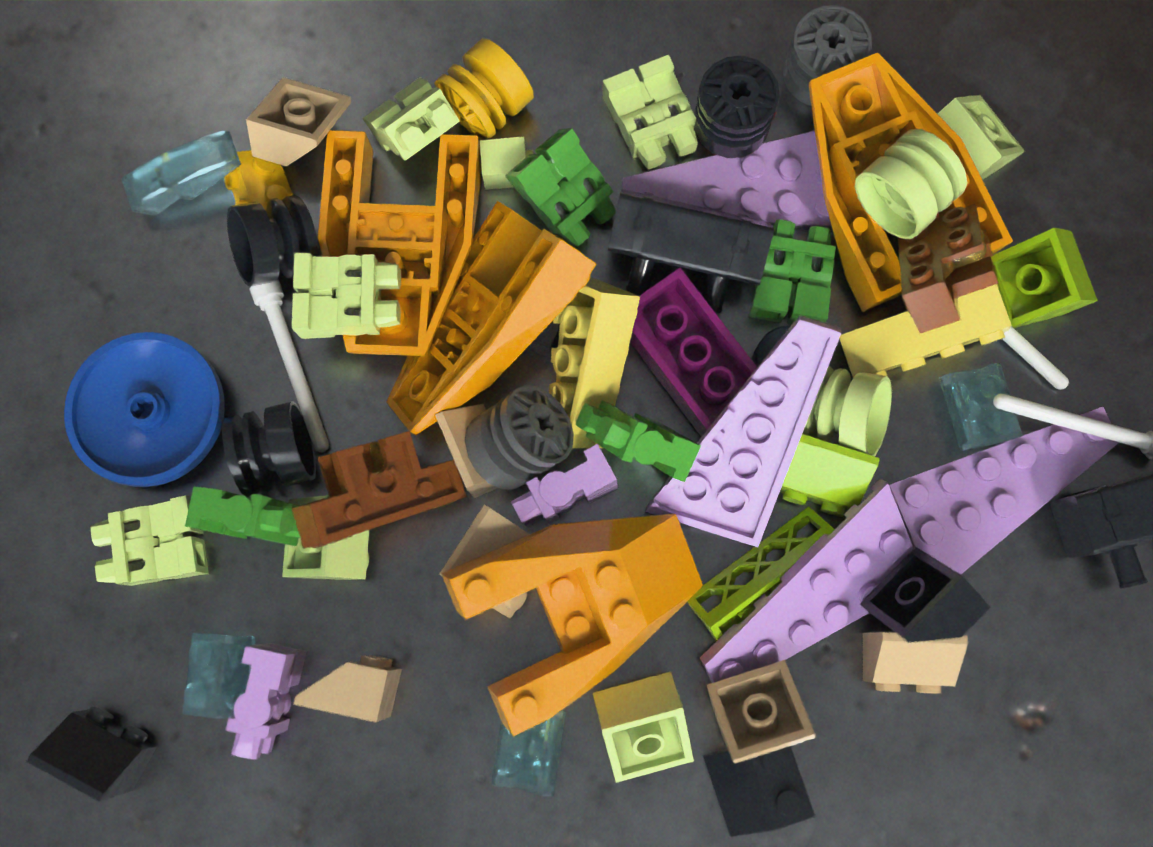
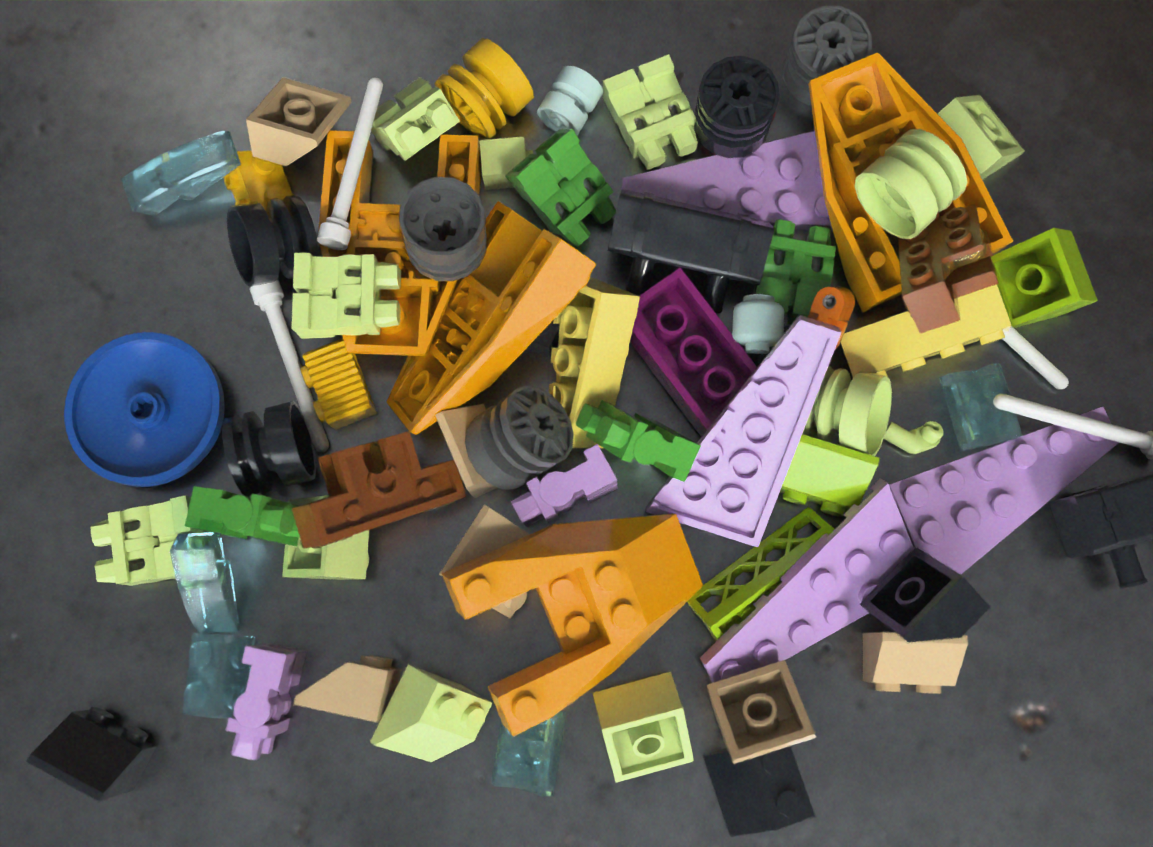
(205, 582): none -> clear light blue slope
(335, 231): none -> white piece
(338, 384): none -> yellow brick
(430, 716): none -> yellowish green slope
(441, 209): none -> dark grey wheel
(572, 98): none -> light aqua wheel
(758, 323): none -> light aqua head
(833, 307): none -> orange piece
(915, 440): none -> yellowish green arm

